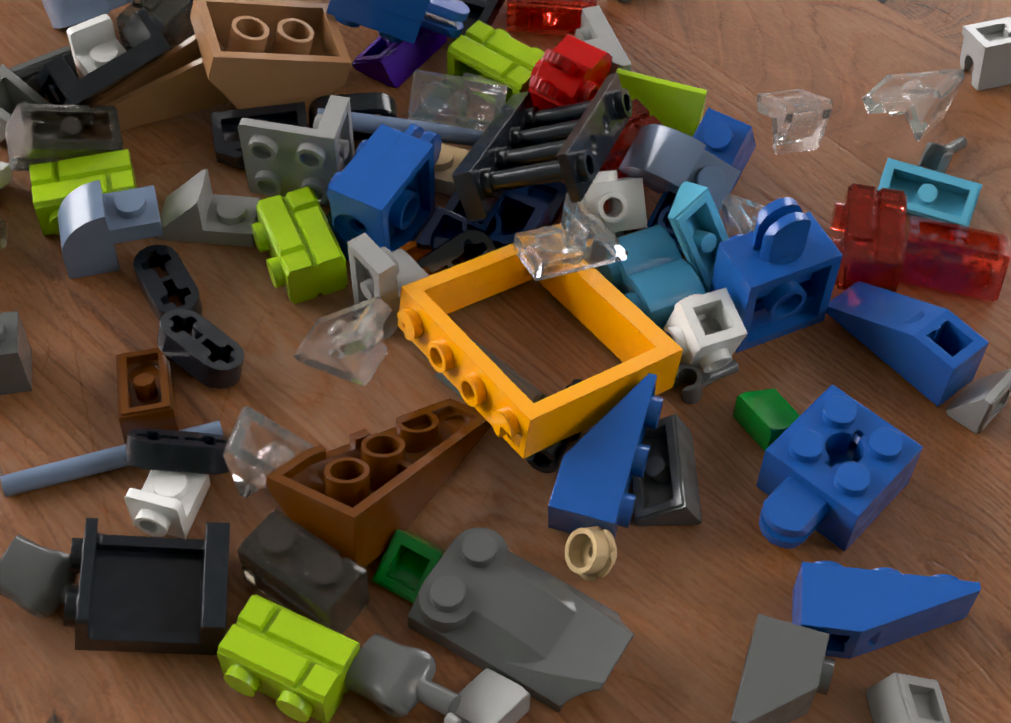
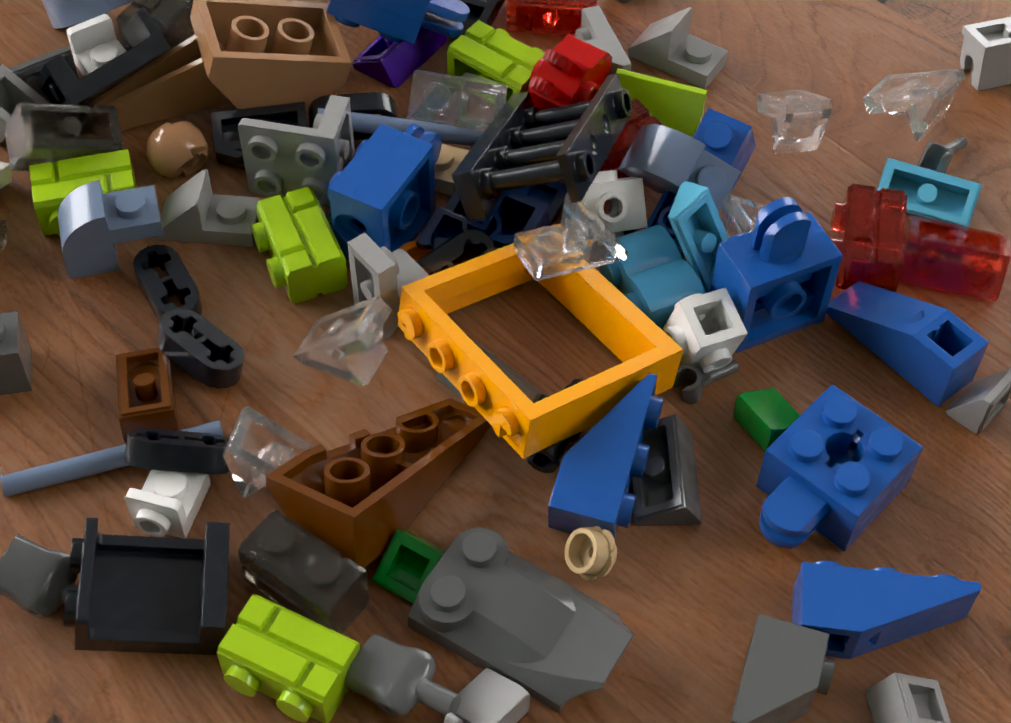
(176, 149): none -> medium nougat piece
(675, 51): none -> light grey slope

